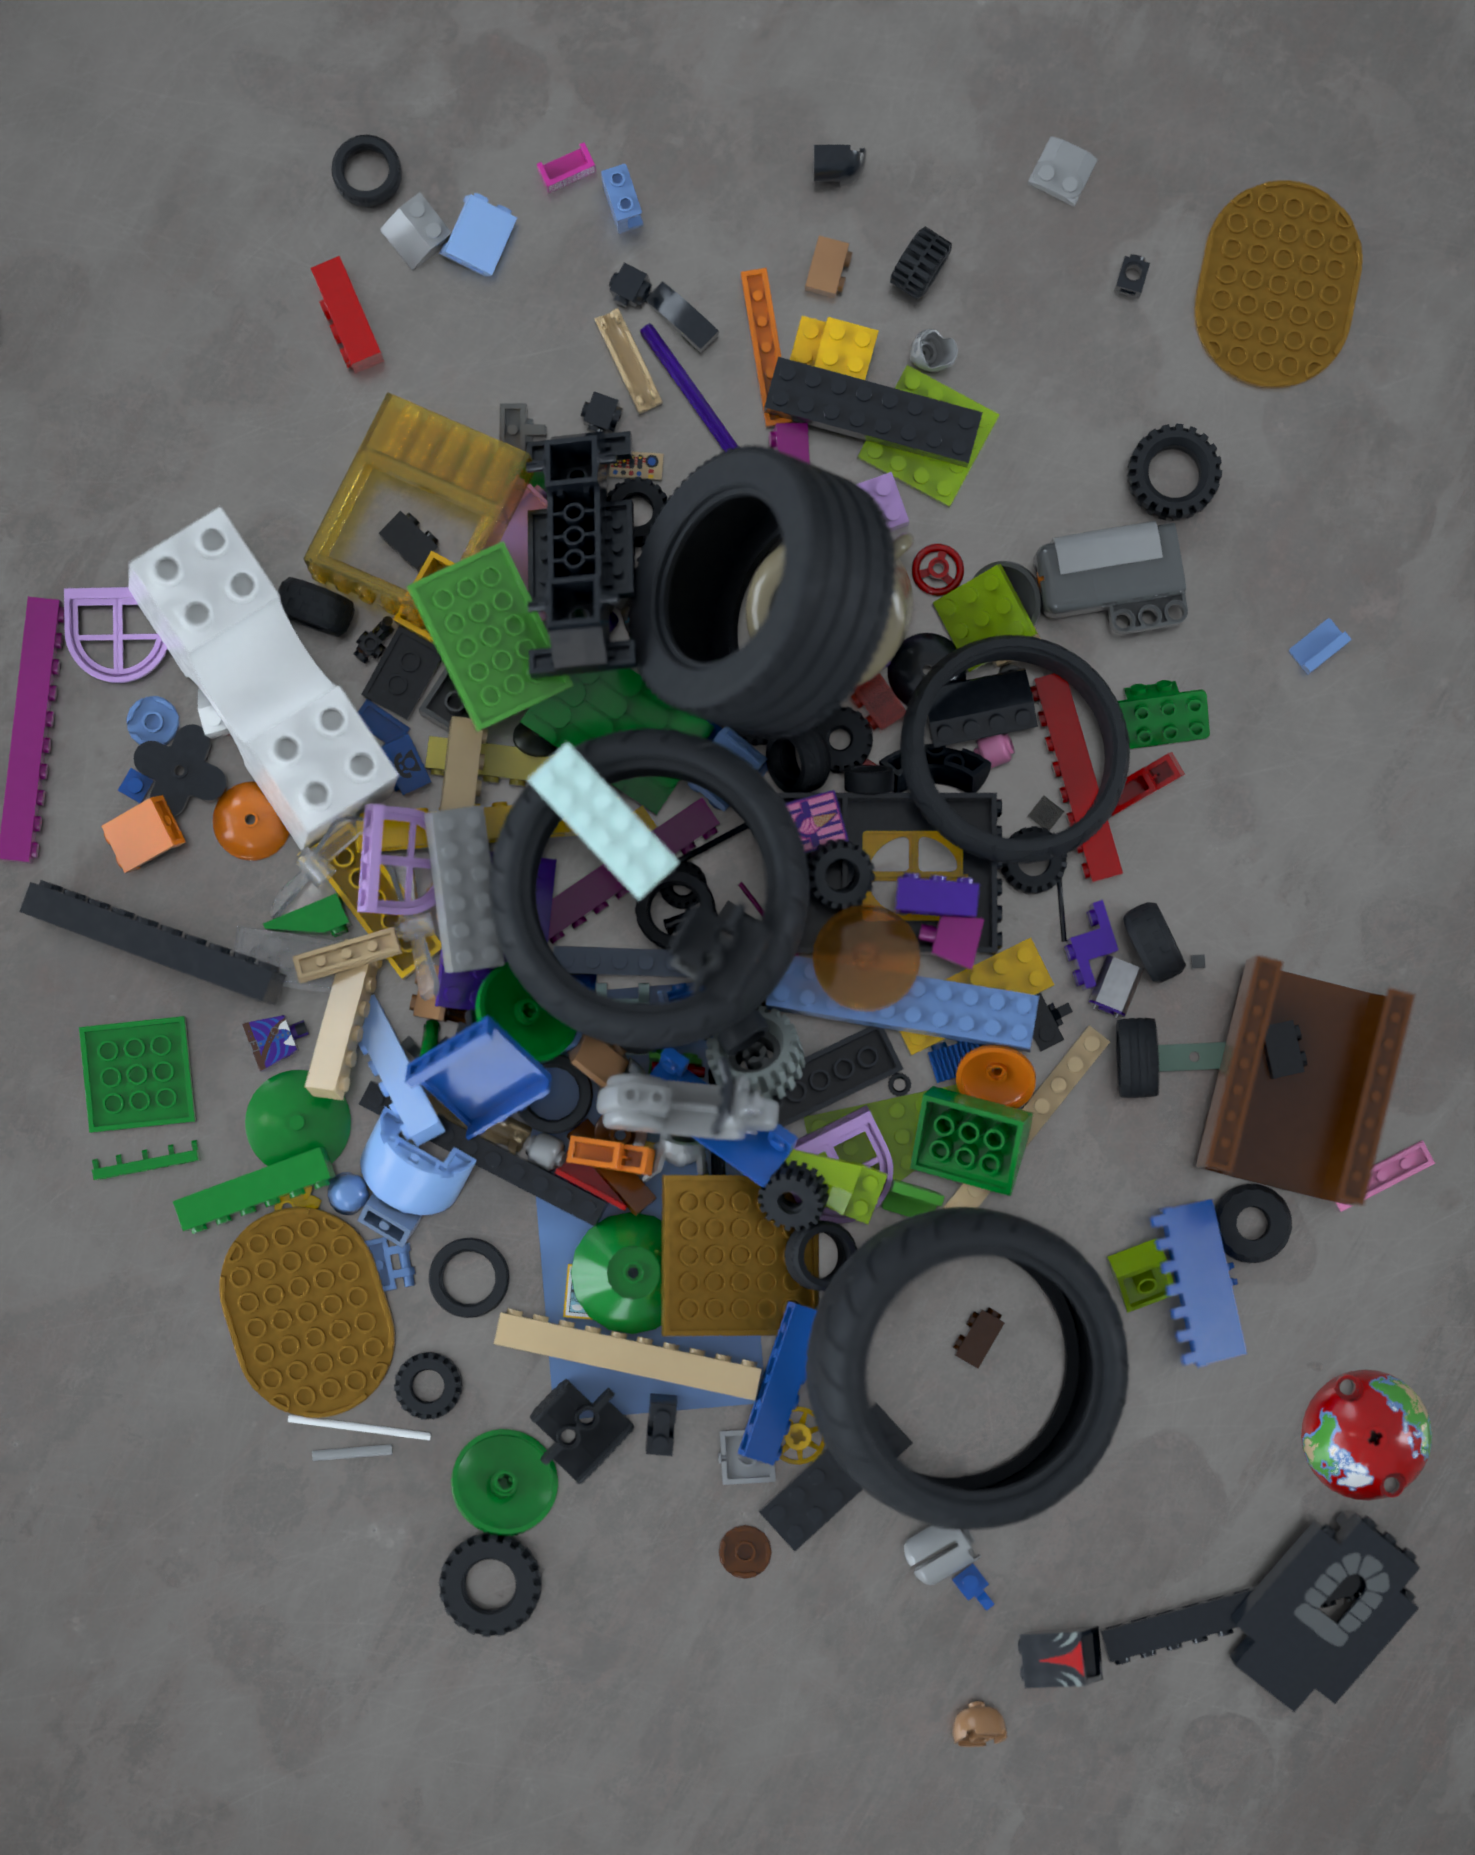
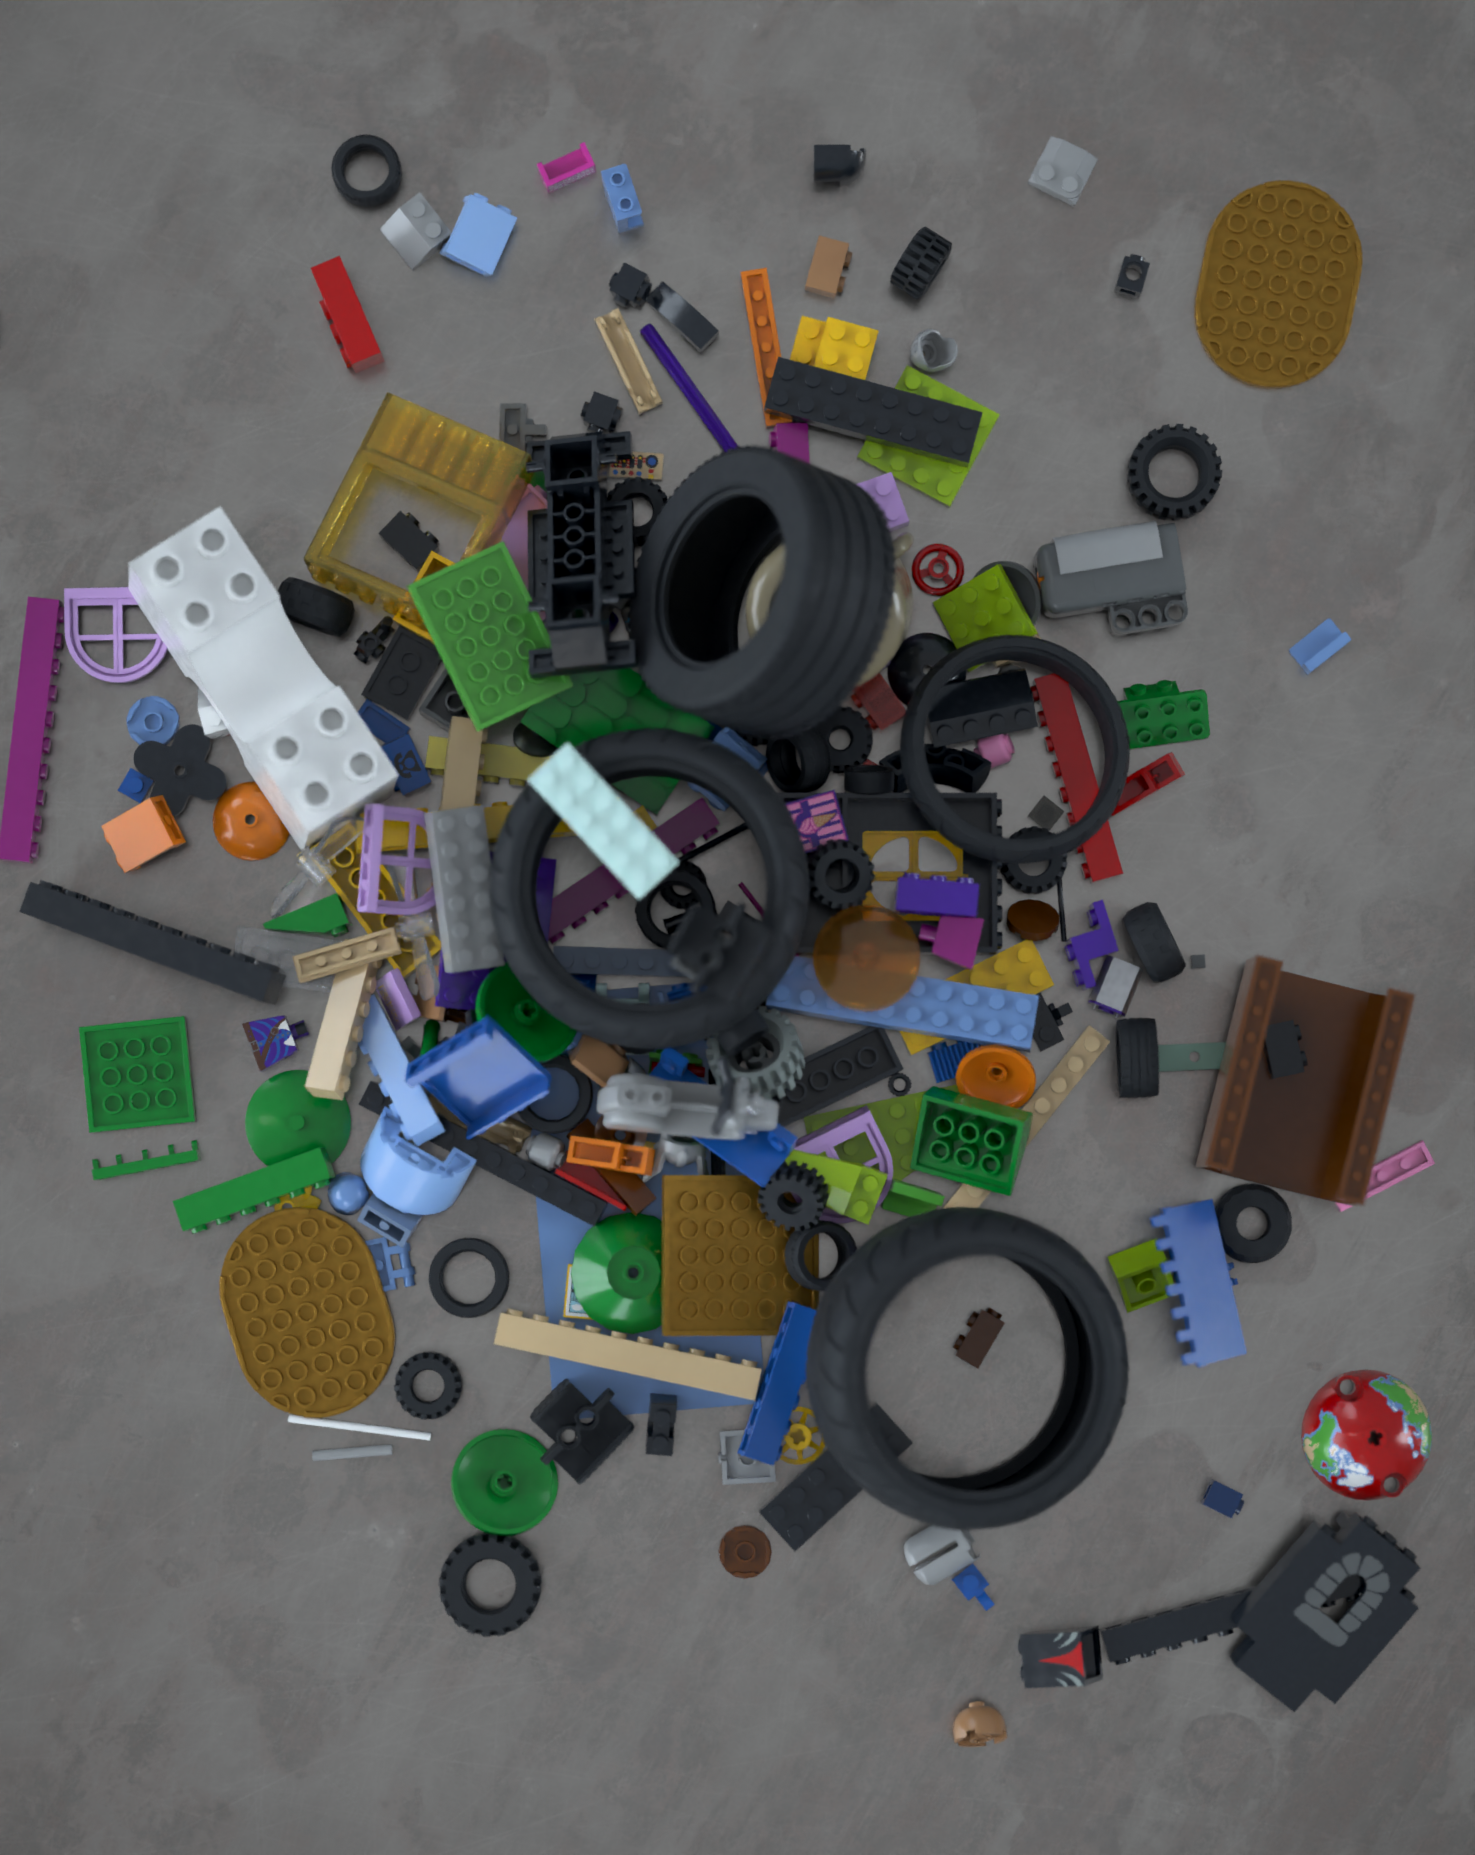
(397, 999): none -> lavender tile
(1032, 919): none -> reddish brown tile
(1223, 1499): none -> dark blue brick

